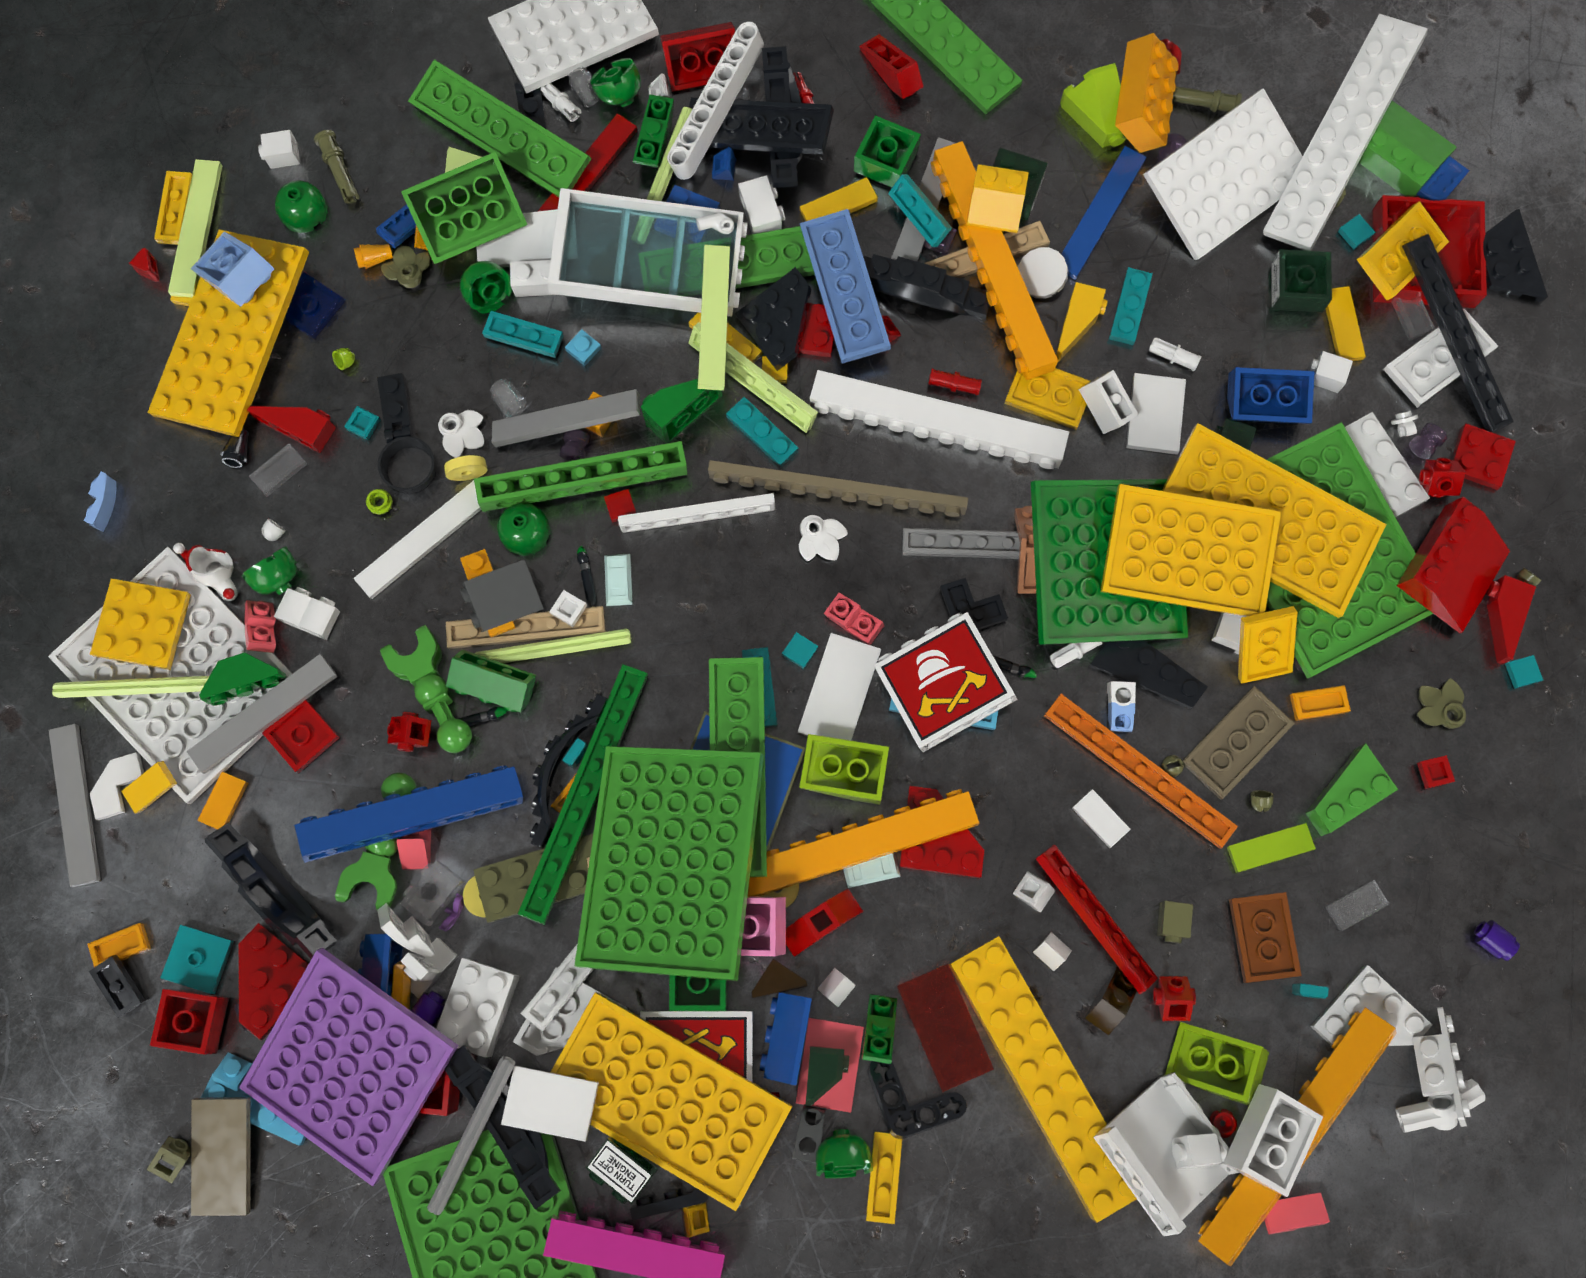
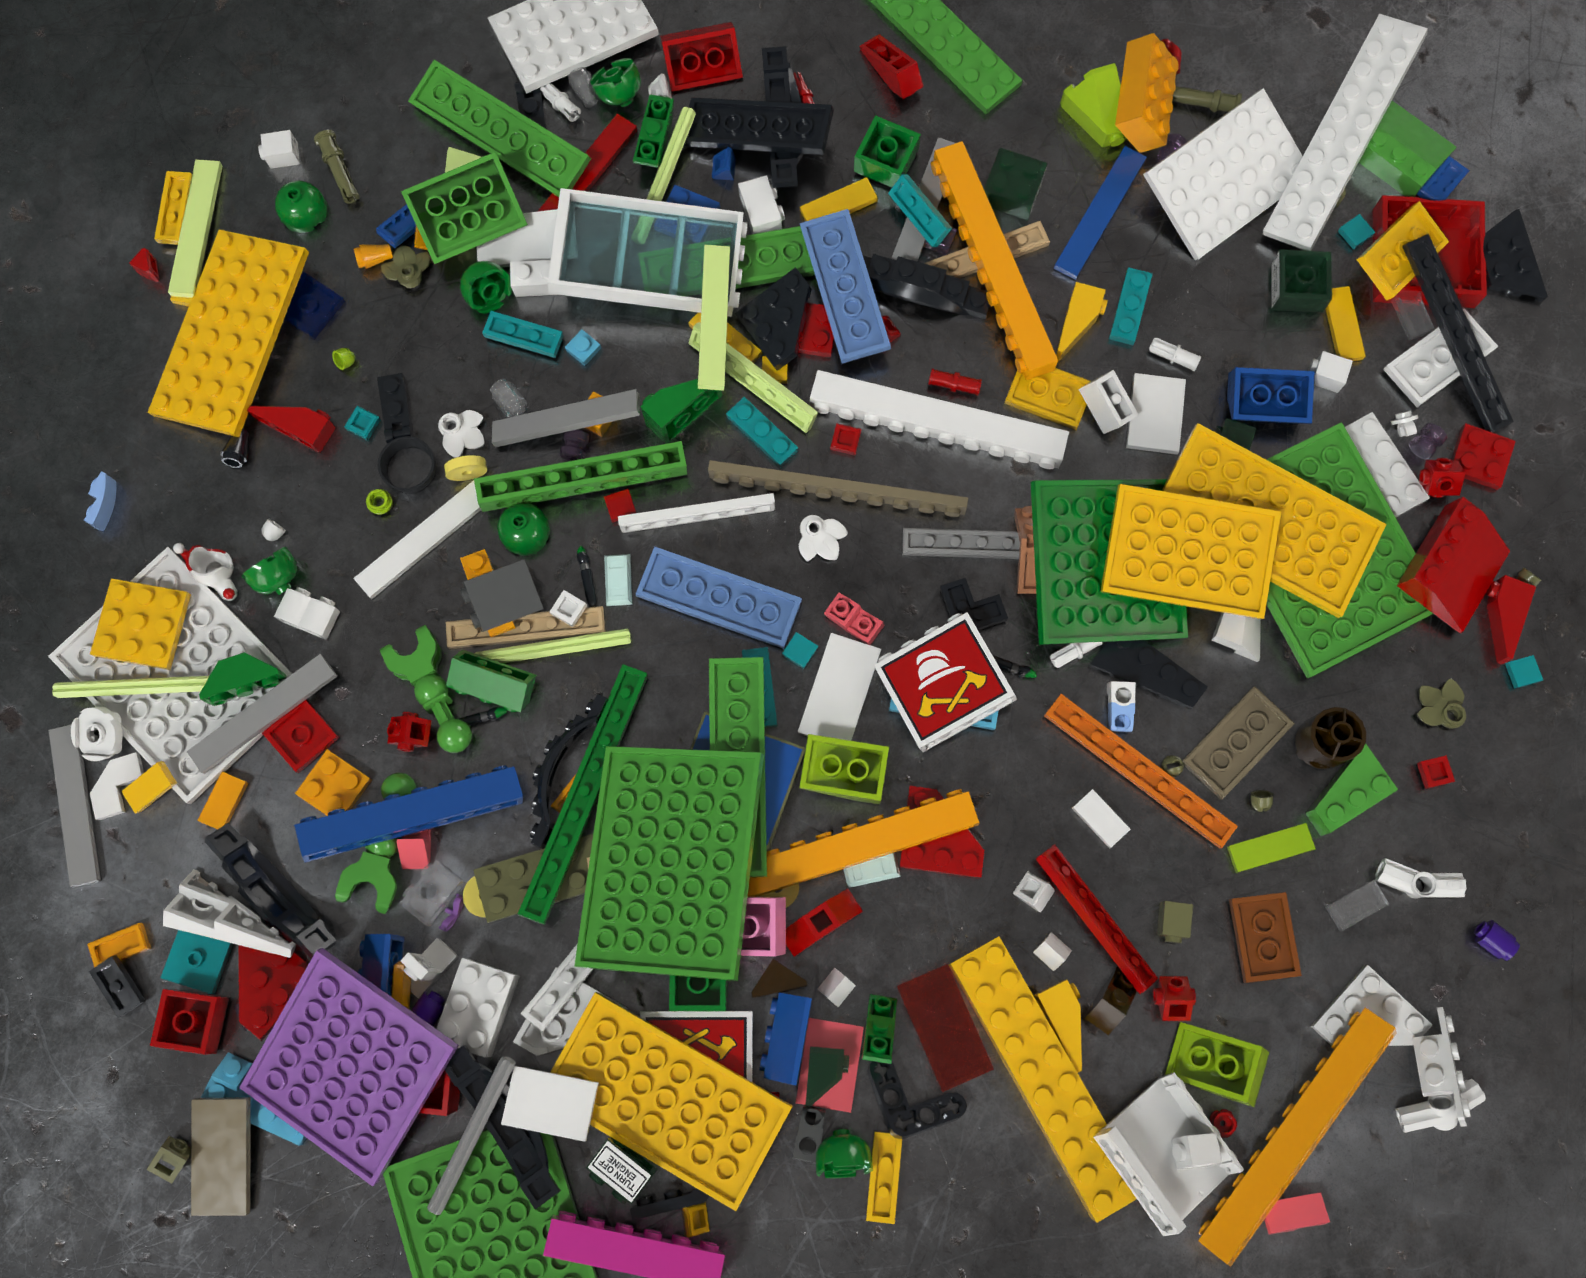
(109, 729): none -> white plate
(209, 913): none -> white wedge
(233, 268): light blue slope -> none
(260, 626): coral slope -> none
(278, 470): clear tile -> none
(333, 784): none -> light orange plate
(407, 934): white slope -> none
(575, 753): teal tile -> none
(715, 100): white beam -> none
(716, 221): white arm -> none
(719, 597): none -> medium blue plate
(845, 439): none -> red tile
(997, 198): yellow slope -> none
(1043, 272): white tile -> none
(1064, 1015): none -> yellow slope
(1267, 644): yellow tile -> none
(1273, 1139): white slope -> none
(1310, 991): teal tile -> none
(1320, 703): light orange tile -> none
(1330, 738): none -> dark brown cylinder
(1435, 884): none -> white piece

